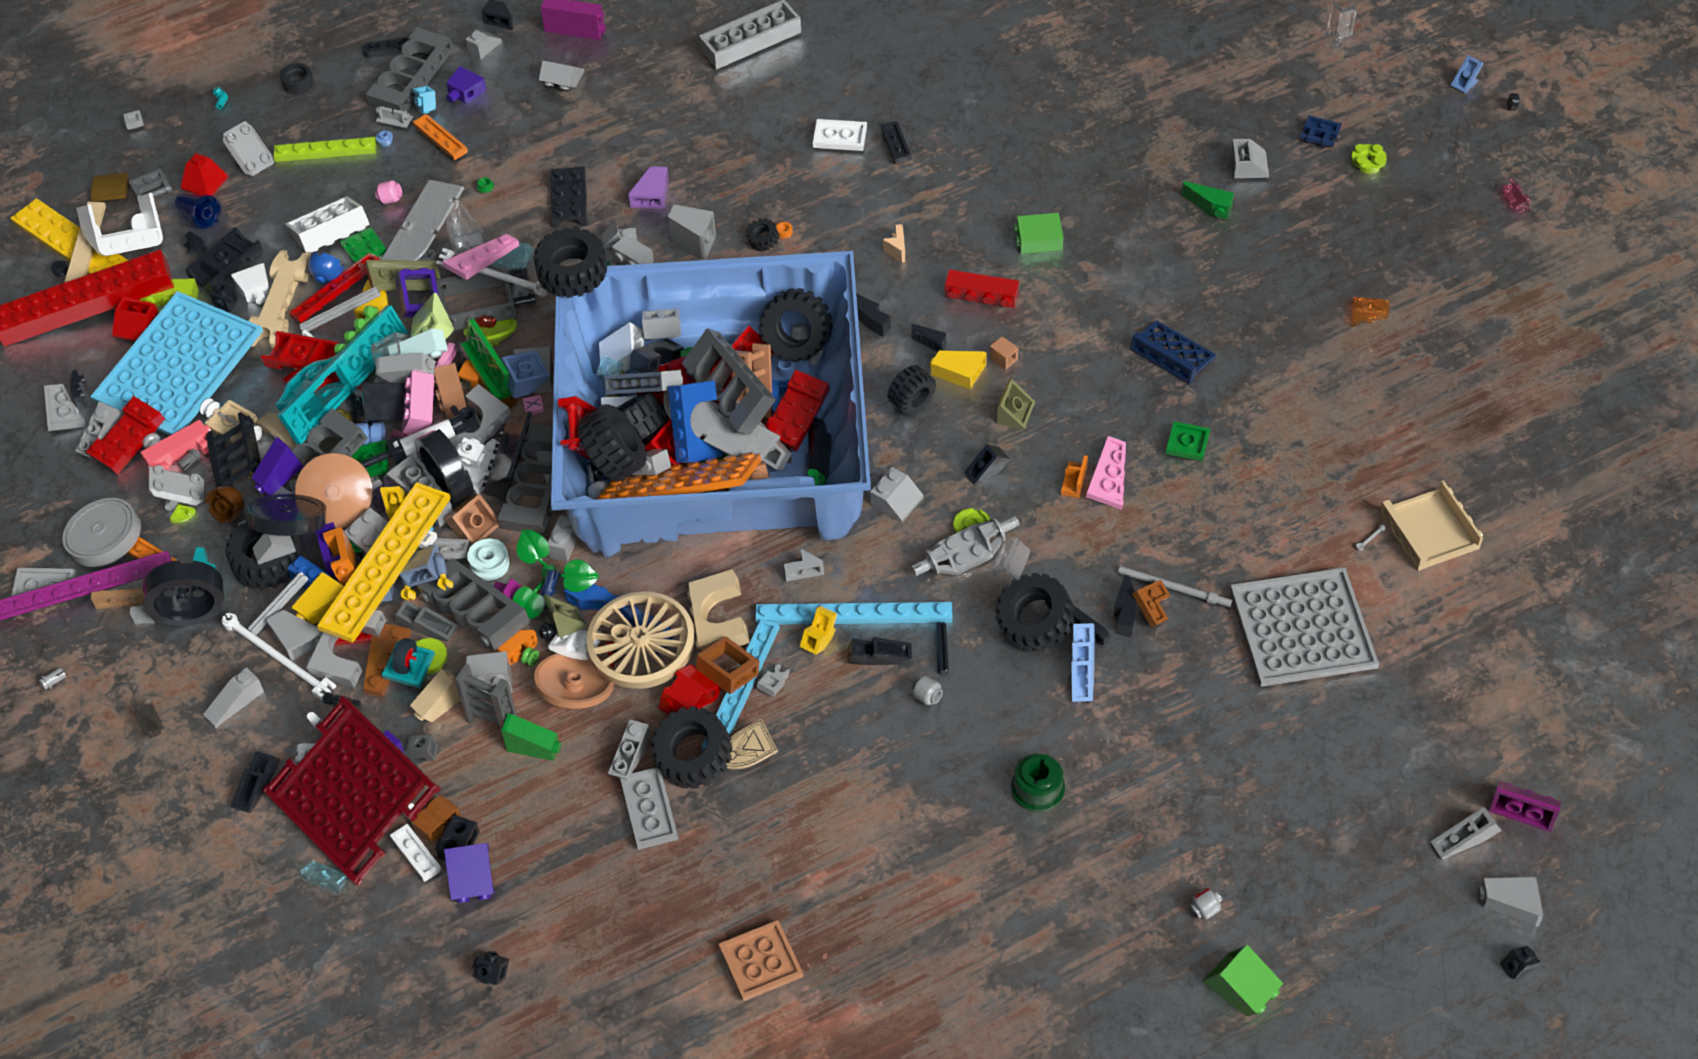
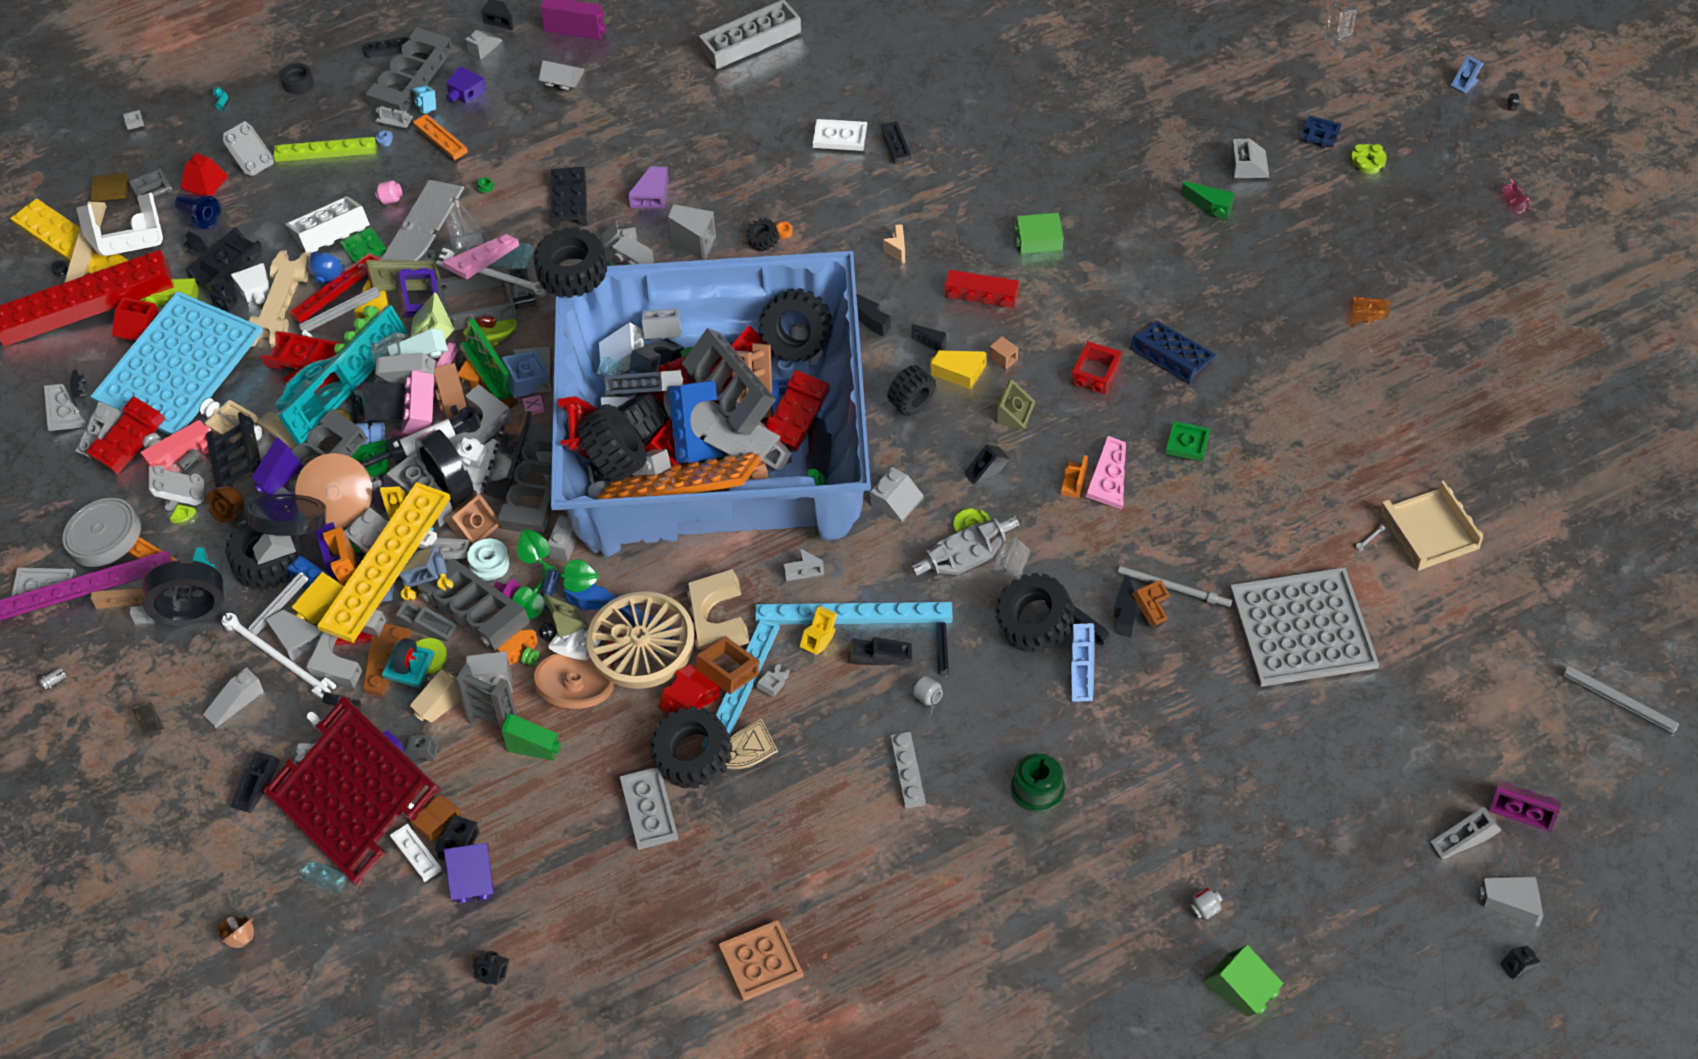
(236, 931): none -> piece
(630, 749): light grey slope -> none
(908, 770): none -> light grey plate
(1098, 354): none -> red window
(1621, 699): none -> light grey axle

